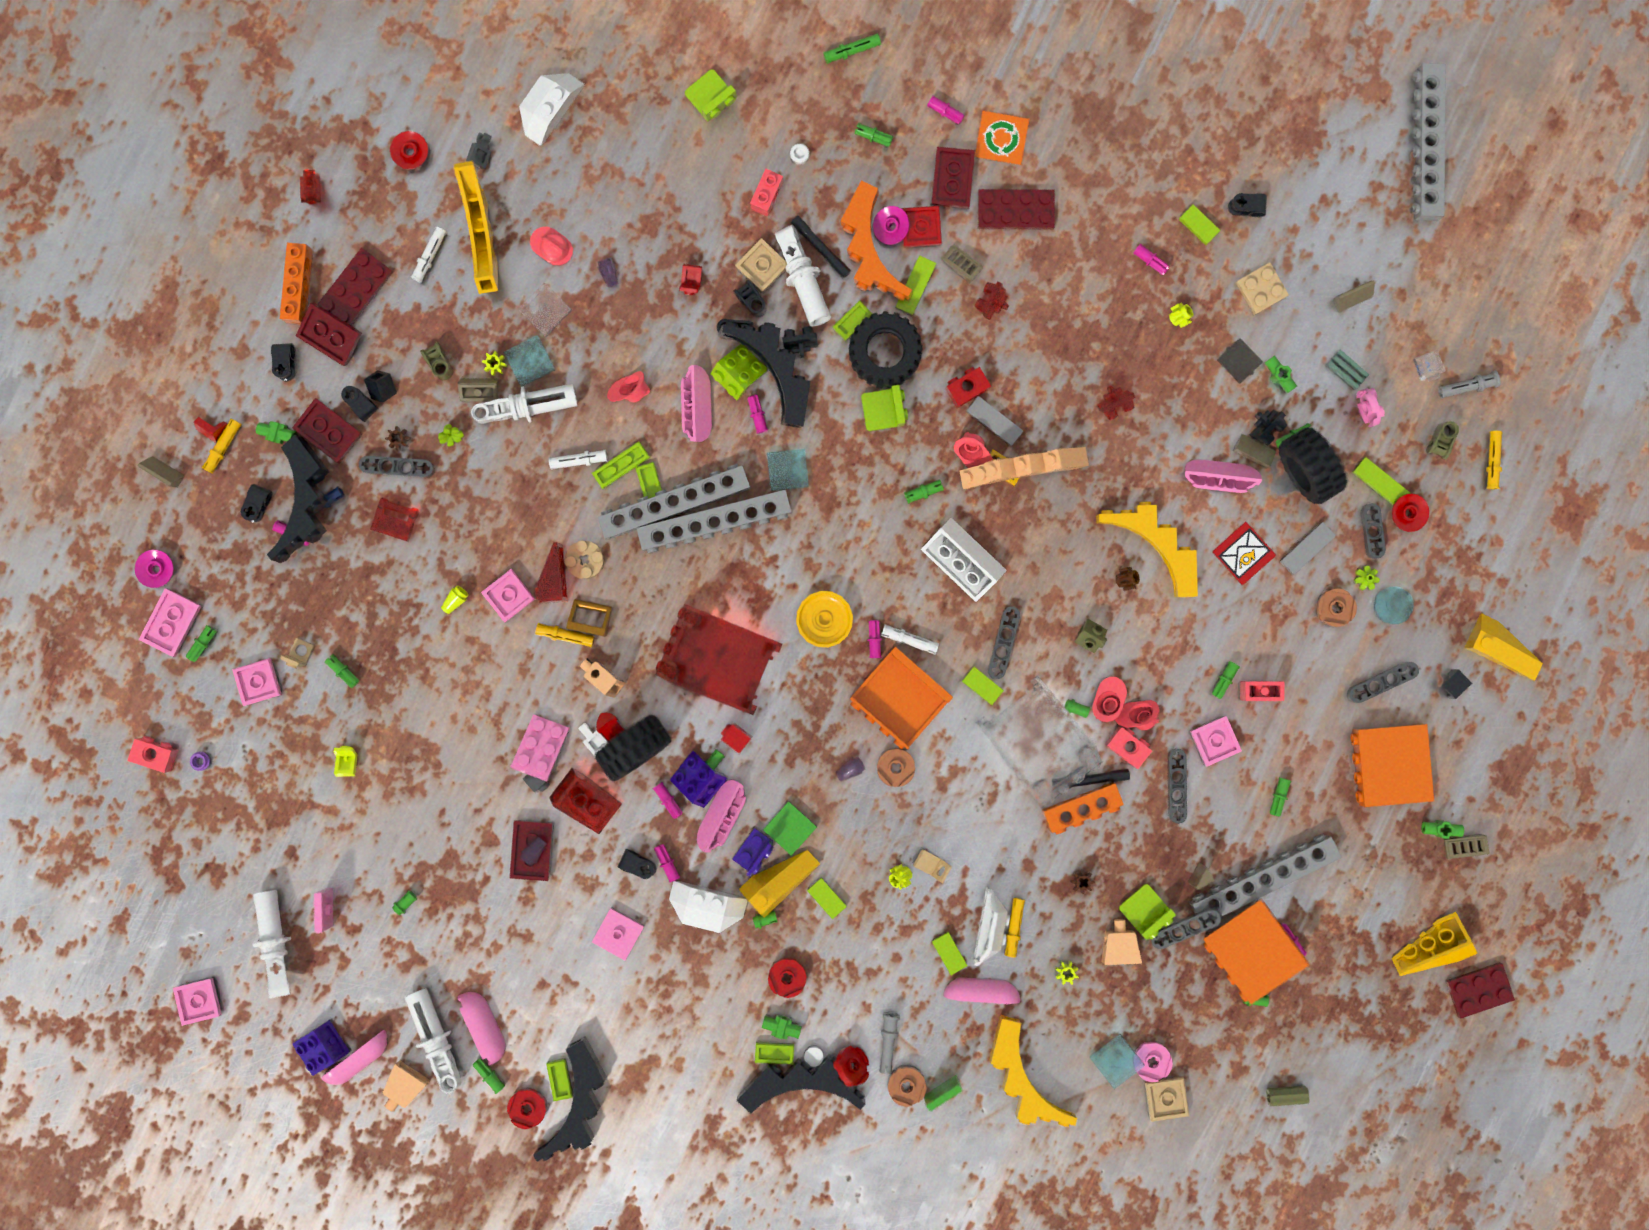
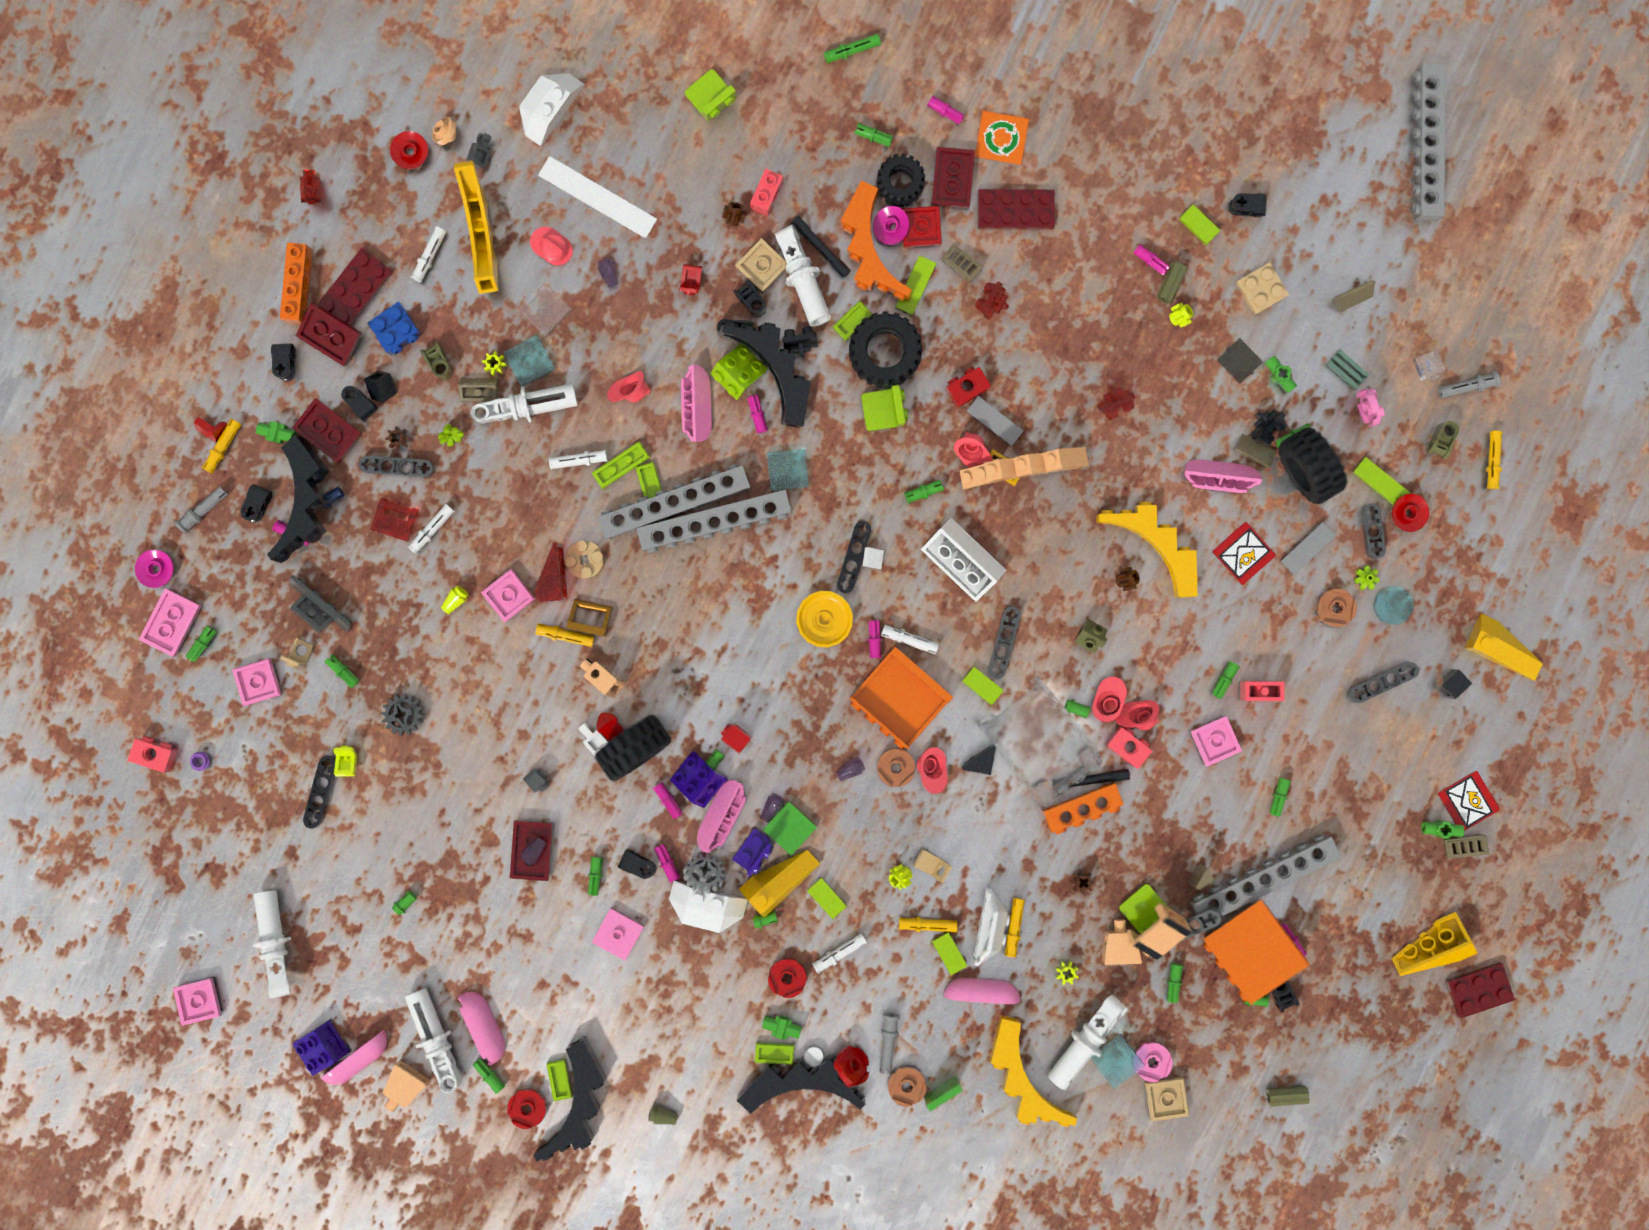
(161, 471): dark tan slope -> none
(195, 515): none -> light grey pin
(314, 610): none -> dark grey bracket
(316, 790): none -> black beam
(323, 910): bright pink plate -> none
(394, 329): none -> blue plate
(404, 721): none -> dark grey gear
(444, 131): none -> light nougat plate
(446, 512): none -> white pin
(540, 748): bright pink plate -> none
(584, 801): clear red slope -> none
(595, 875): none -> bright green axle
(597, 197): none -> white sticker
(662, 1116): none -> olive cone
(694, 873): none -> light grey gear
(716, 658): clear red windscreen -> none
(734, 214): none -> reddish brown gear
(772, 807): none -> clear purple cone
(799, 154): white tile -> none
(839, 953): none -> white pin
(851, 556): none -> black beam
(873, 558): none -> white tile
(905, 165): none -> black tyre
(927, 924): none -> yellow pin
(933, 770): none -> coral piece
(981, 762): none -> black slope
(1087, 1042): none -> white piece
(1162, 935): none -> light nougat panel
(1172, 282): none -> olive axle
(1174, 982): none -> bright green axle
(1180, 785): dark grey beam -> none
(1284, 996): none -> black piece
(1392, 765): orange panel -> none
(1469, 801): none -> sticker

